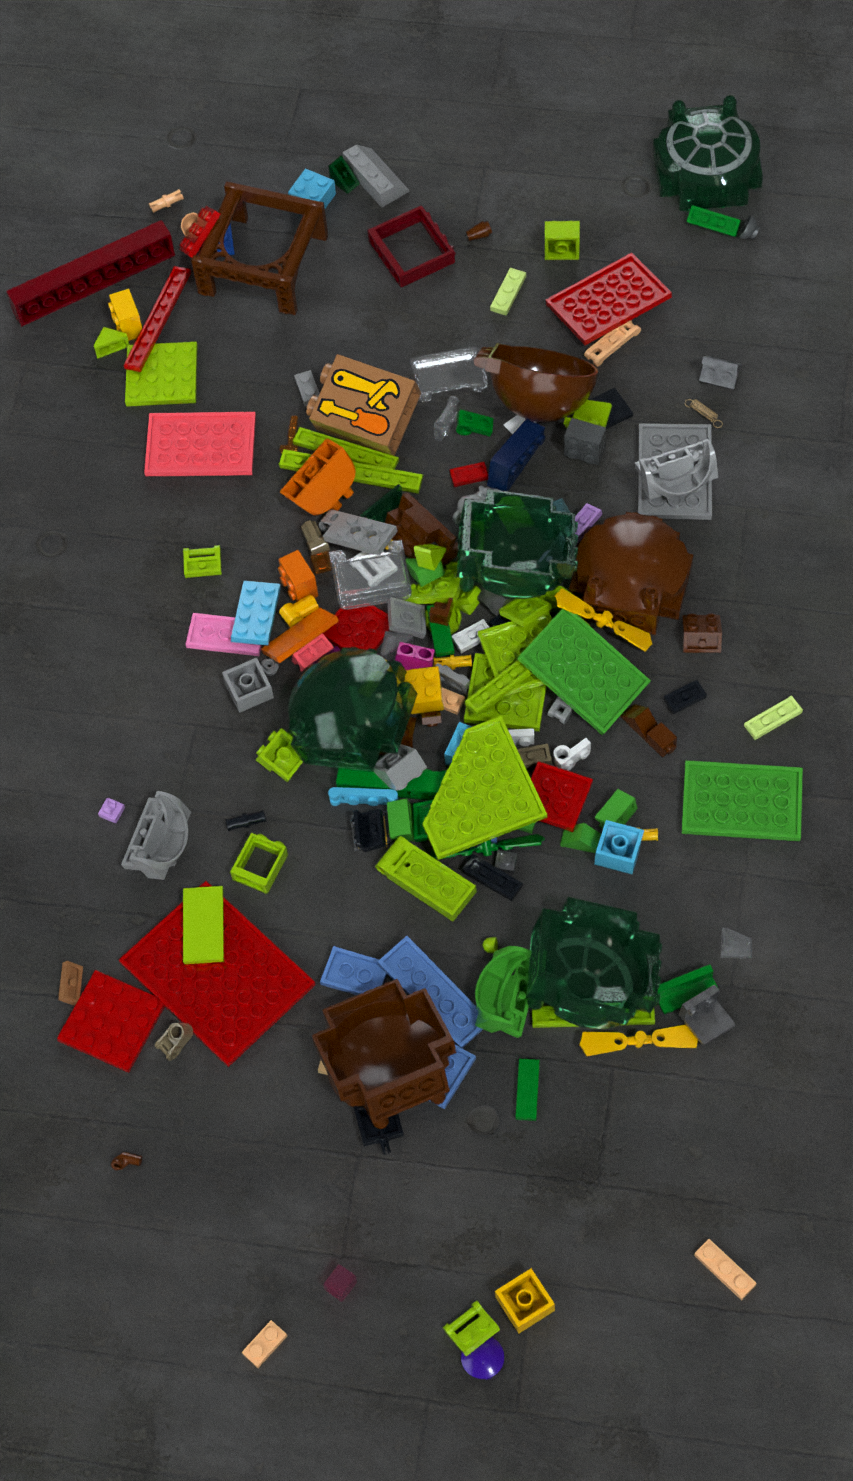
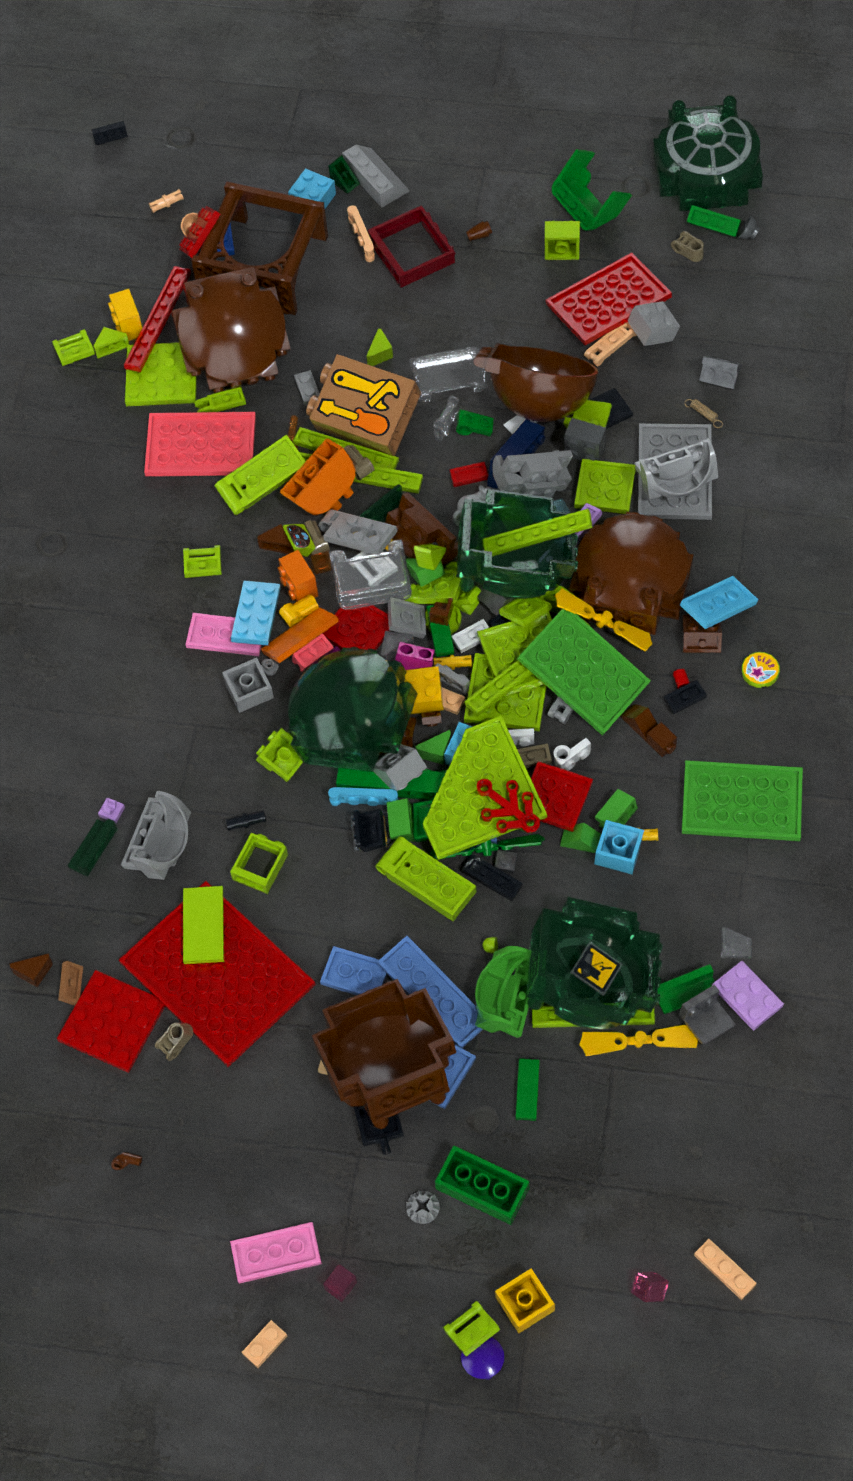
(32, 969): none -> reddish brown slope
(73, 351): none -> lime plate
(91, 273): dark red brick -> none
(93, 846): none -> clear green panel
(109, 133): none -> black plate
(221, 401): none -> lime hinge
(231, 330): none -> reddish brown windscreen
(260, 475): none -> lime hinge
(275, 540): none -> reddish brown slope
(275, 1252): none -> bright pink tile
(299, 538): none -> slope
(362, 465): none -> dark tan piece
(363, 237): none -> light nougat plate
(379, 350): none -> lime slope
(422, 1216): none -> light grey gear
(434, 748): none -> bright green slope
(482, 1185): none -> green brick
(508, 291): yellowish green plate -> none
(509, 808): none -> red plant
(538, 532): none -> lime tile
(540, 473): none -> light grey piece
(572, 192): none -> green windscreen
(596, 968): none -> piece
(605, 485): none -> lime plate
(650, 1286): none -> clear pink panel
(653, 323): none -> light grey brick
(680, 678): none -> red hinge
(689, 247): none -> dark tan piece
(718, 602): none -> medium azure plate
(748, 995): none -> lavender plate
(760, 669): none -> tile
(773, 717): yellowish green tile -> none

